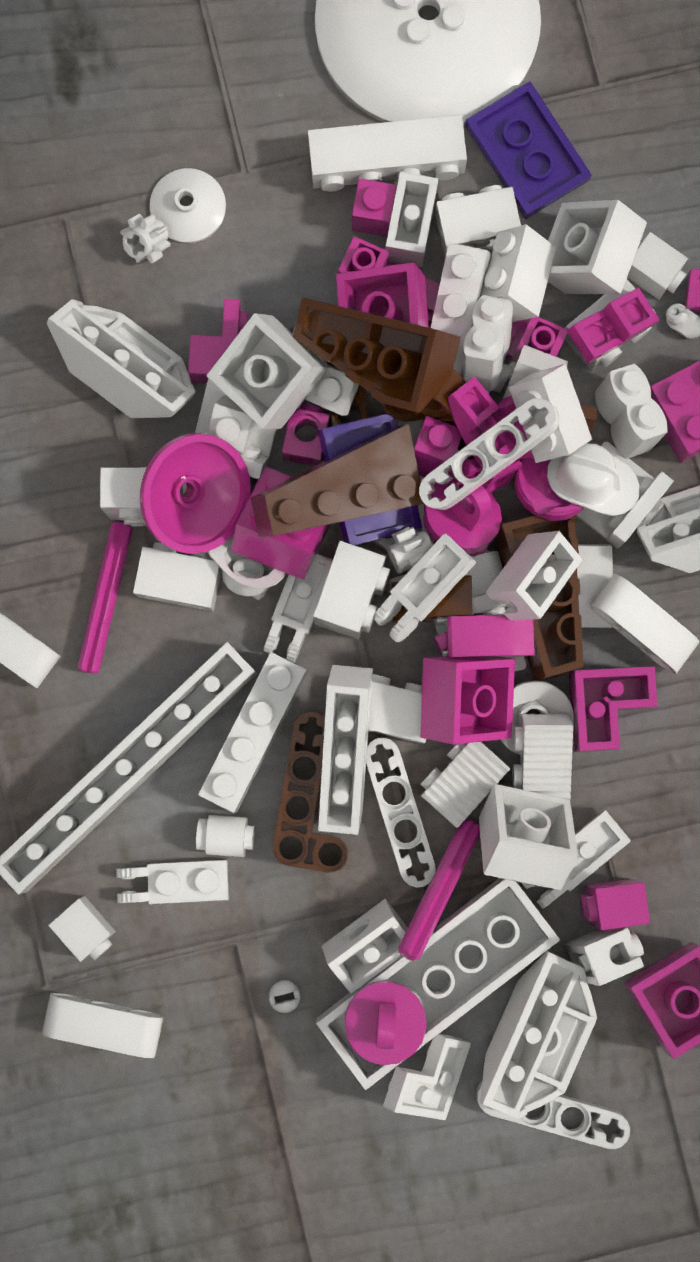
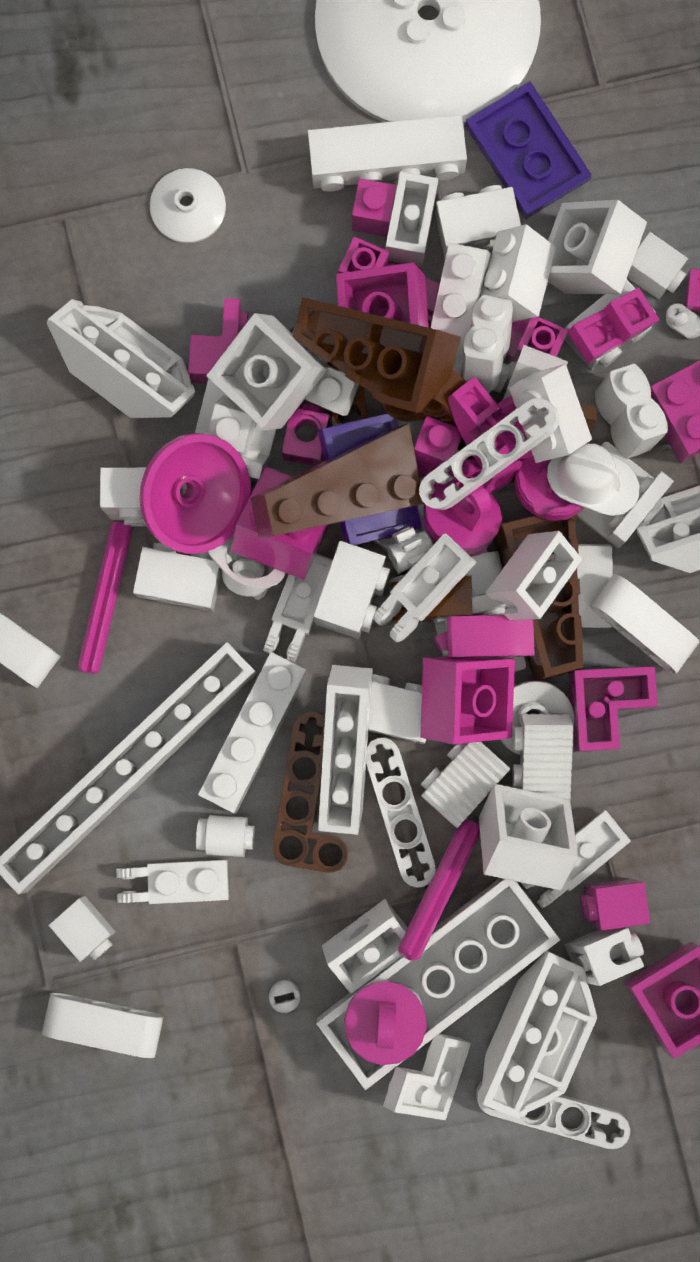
(145, 238): white gear -> none

